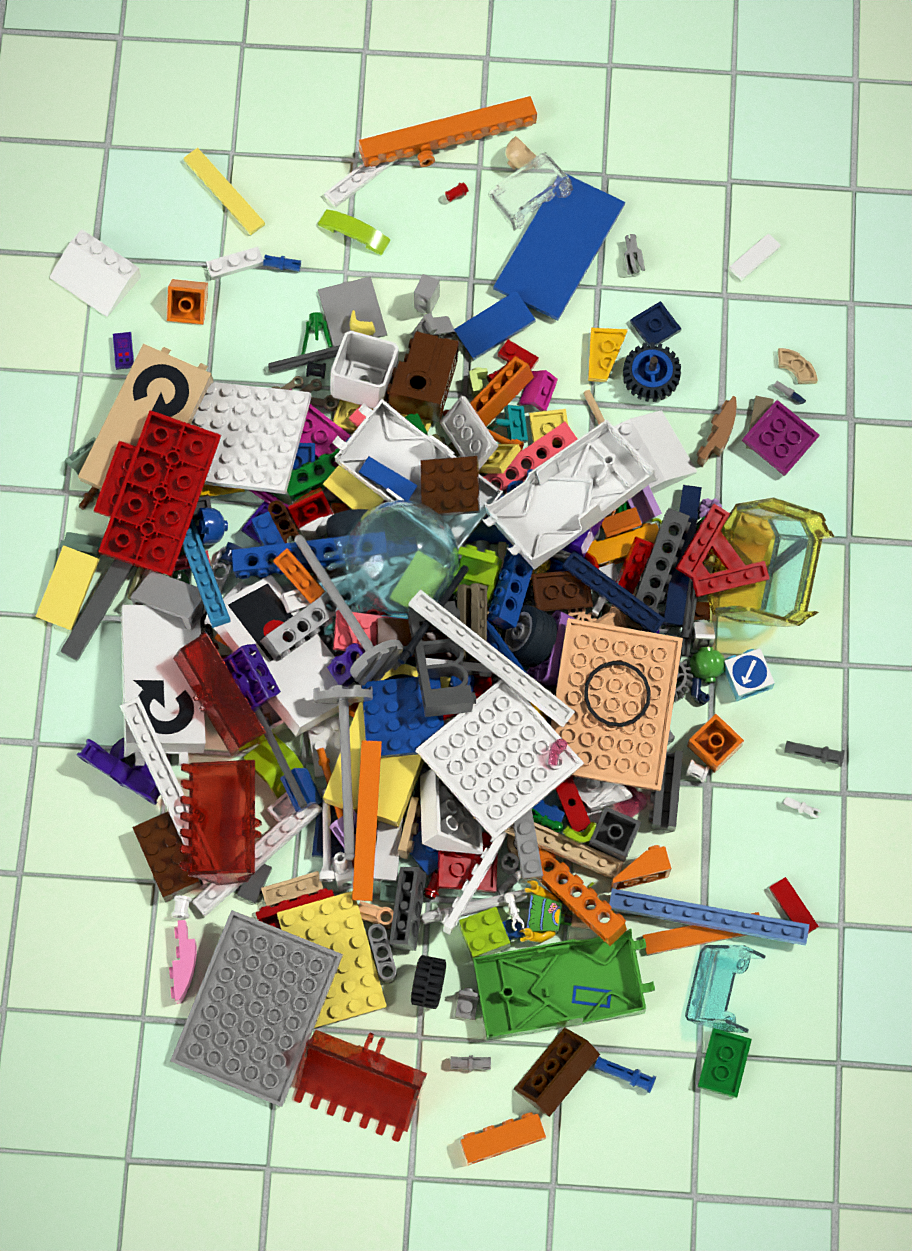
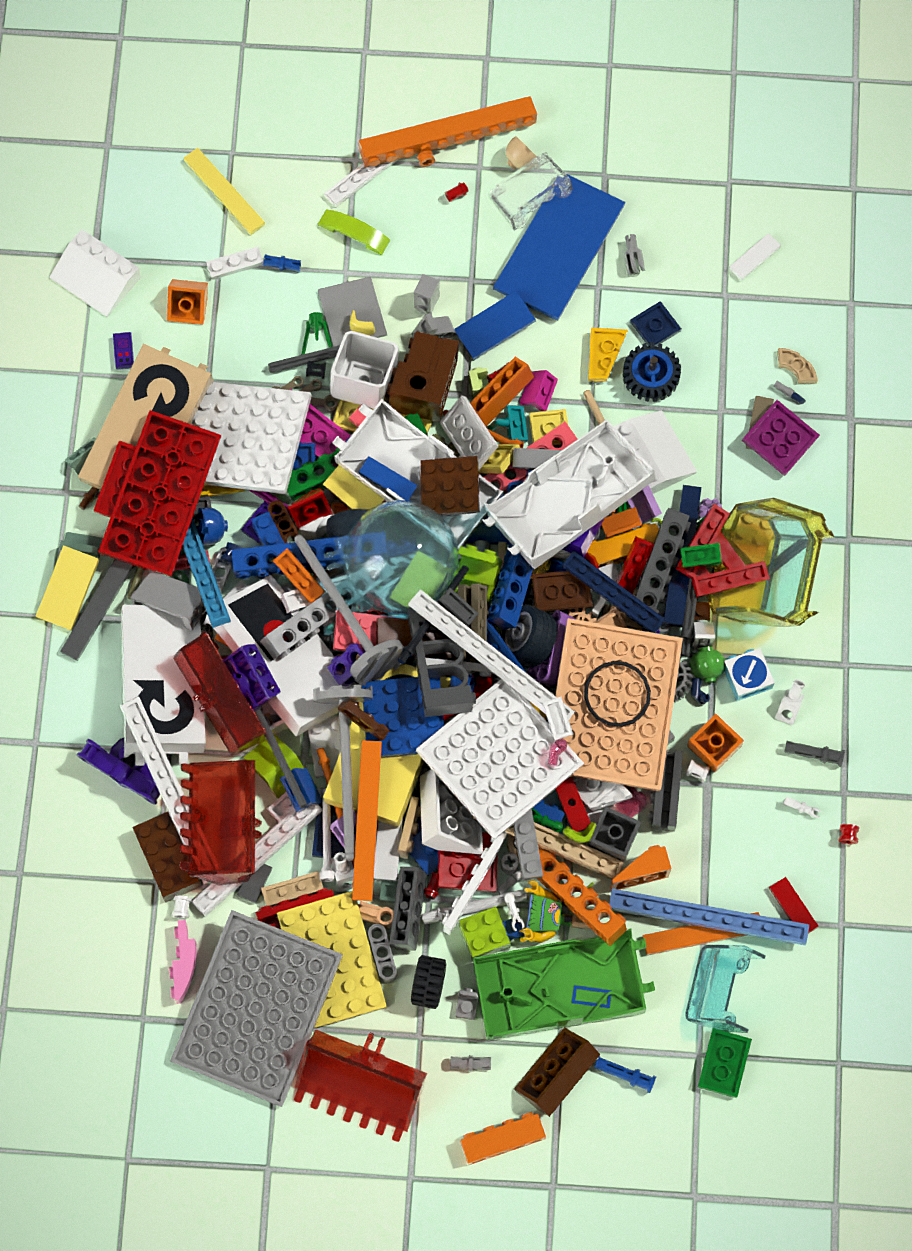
(363, 719): none -> reddish brown hinge
(457, 607): none -> dark grey tile
(511, 350): red plate -> none
(531, 458): none -> light grey beam
(557, 718): none -> white tile
(702, 555): none -> green plate
(721, 430): medium nougat slope -> none
(791, 701): none -> white bracket
(848, 834): none -> red wheel

